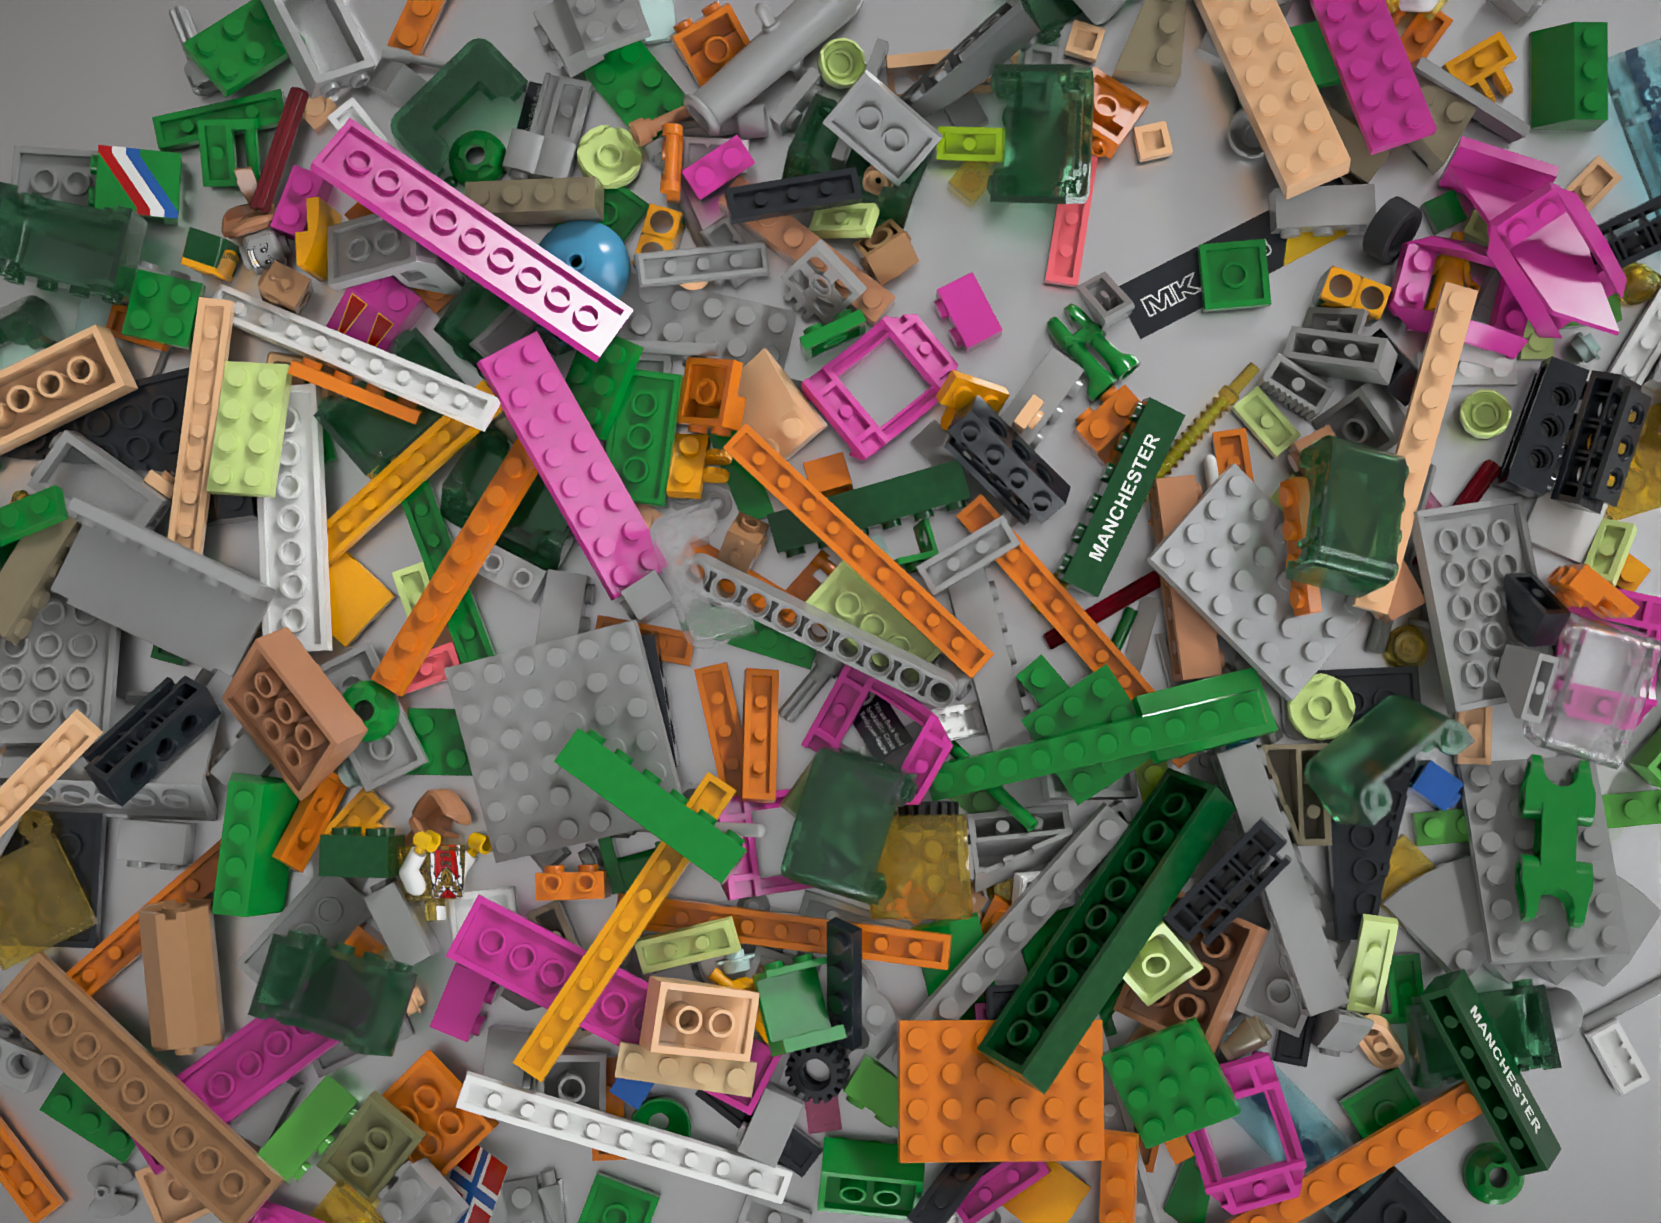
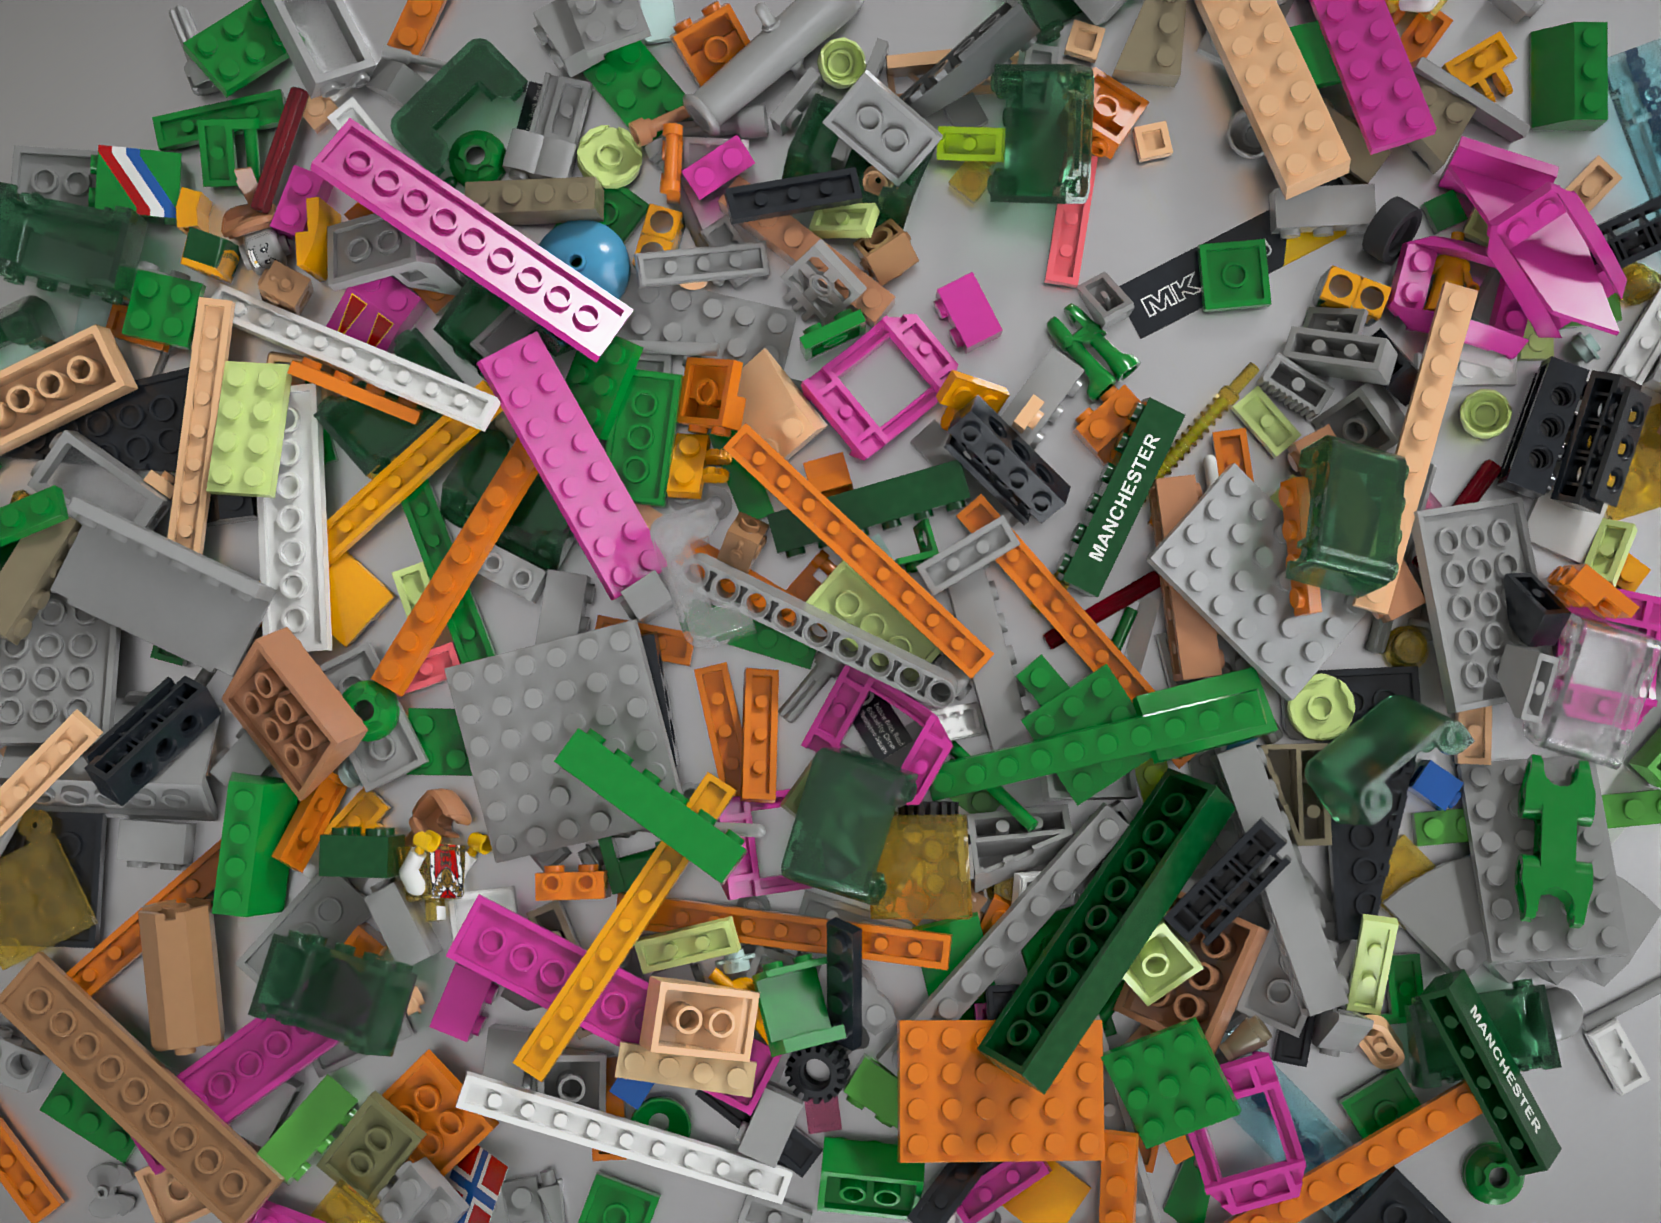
(193, 210): none -> light orange piece

